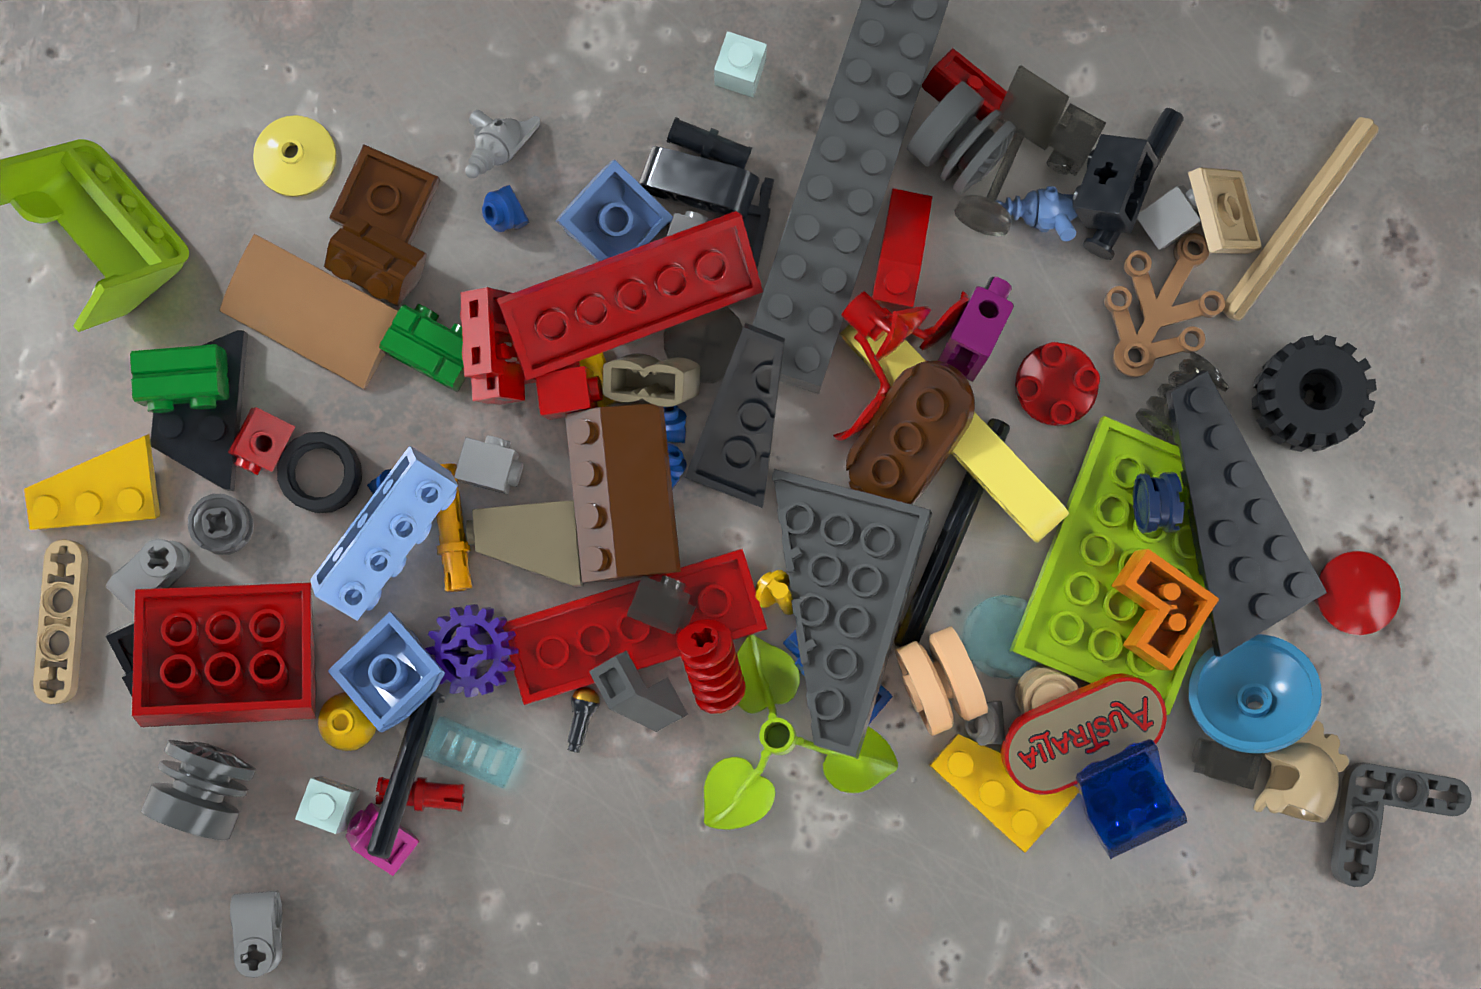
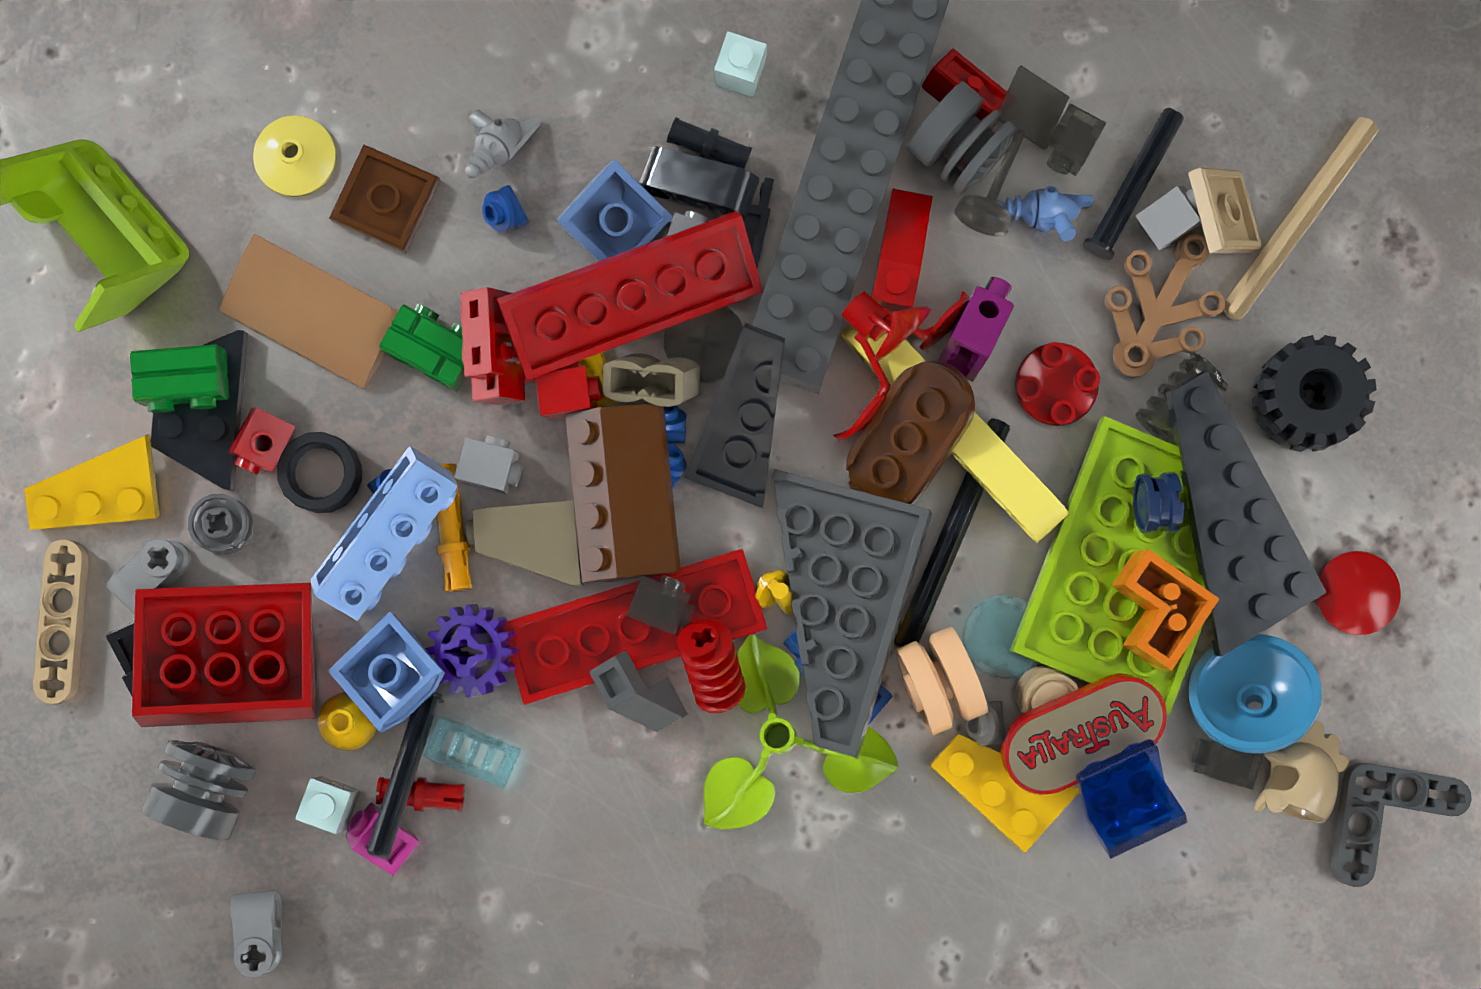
(374, 260): reddish brown brick -> none
(584, 704): black piece -> none
(1115, 183): black brick -> none

